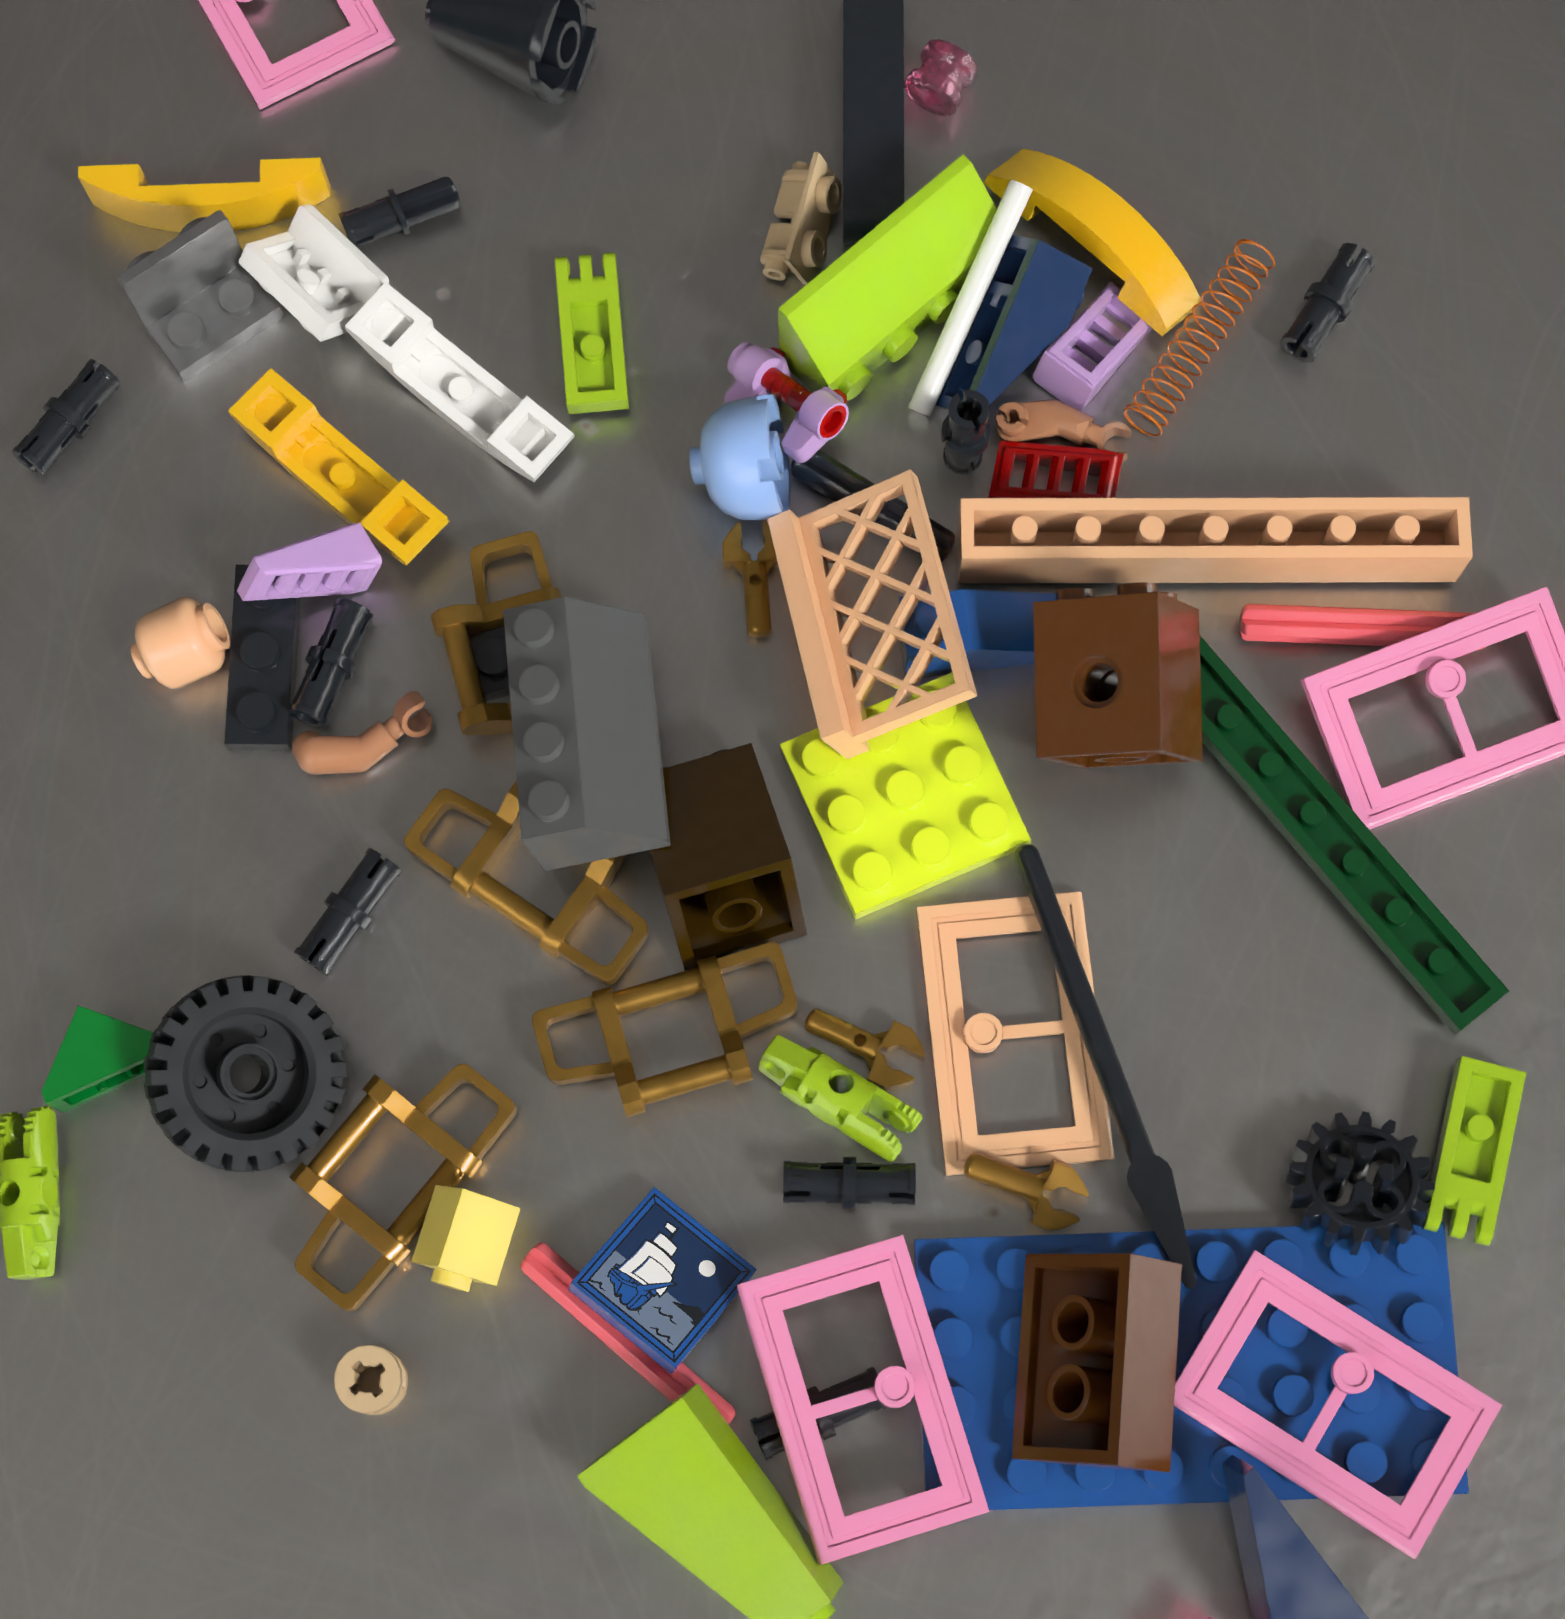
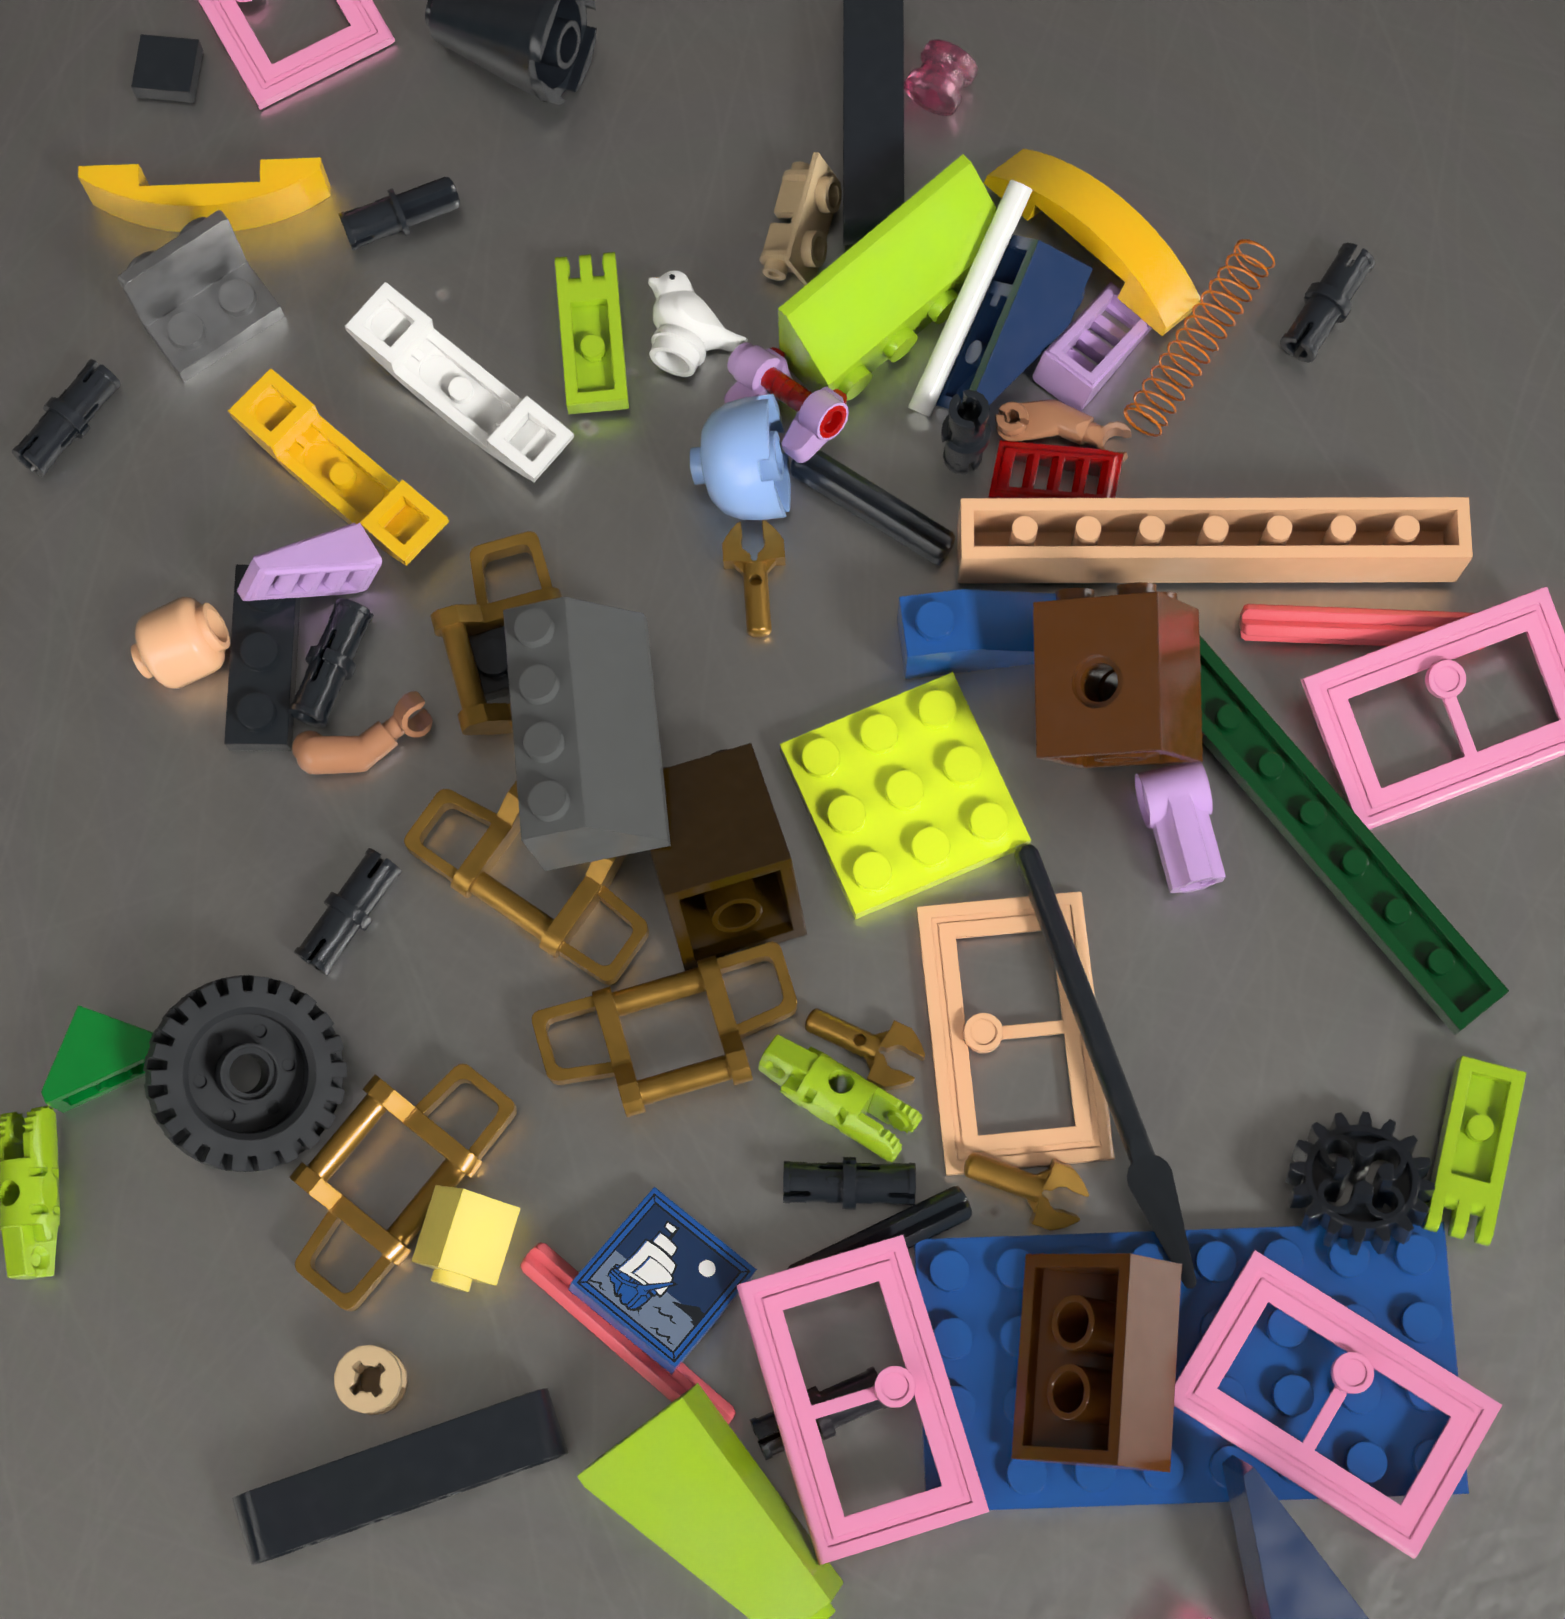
(167, 68): none -> black tile
(314, 273): white bracket -> none
(399, 1476): none -> black beam
(684, 326): none -> white animal
(827, 641): light nougat fence -> none
(914, 1223): none -> black axle
(1178, 808): none -> lavender piece

